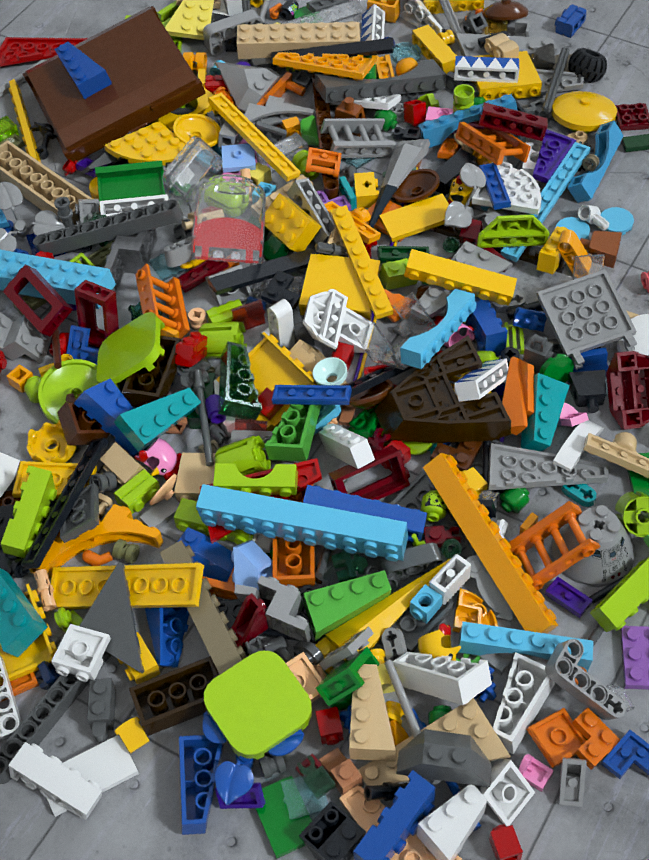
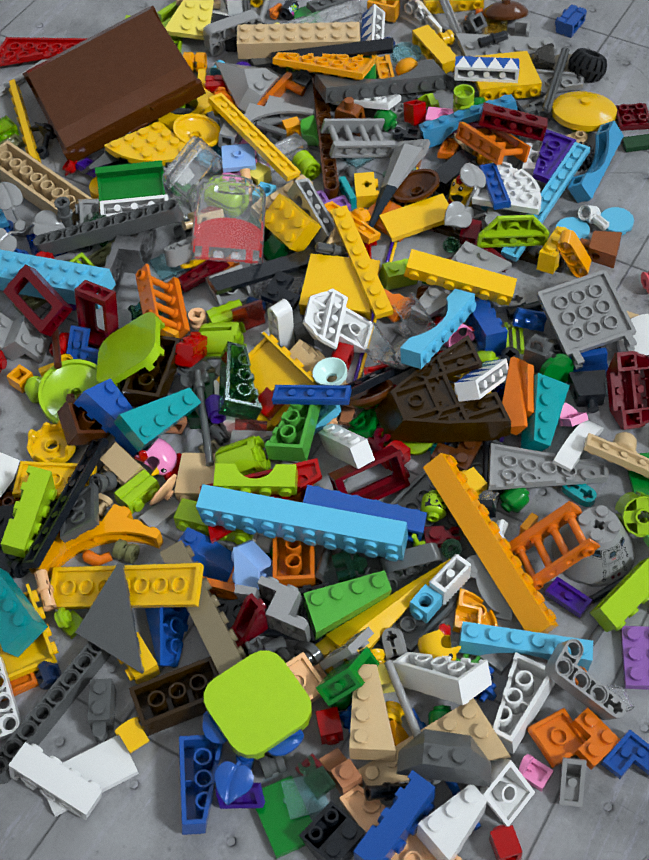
(81, 653): white plate -> none
(84, 72): blue wedge -> none
(323, 158): orange plate -> none
(396, 253): dark green tile -> none
(501, 46): tan brick -> none
(586, 163): dark tan bush -> none
(587, 265): clear piece -> none

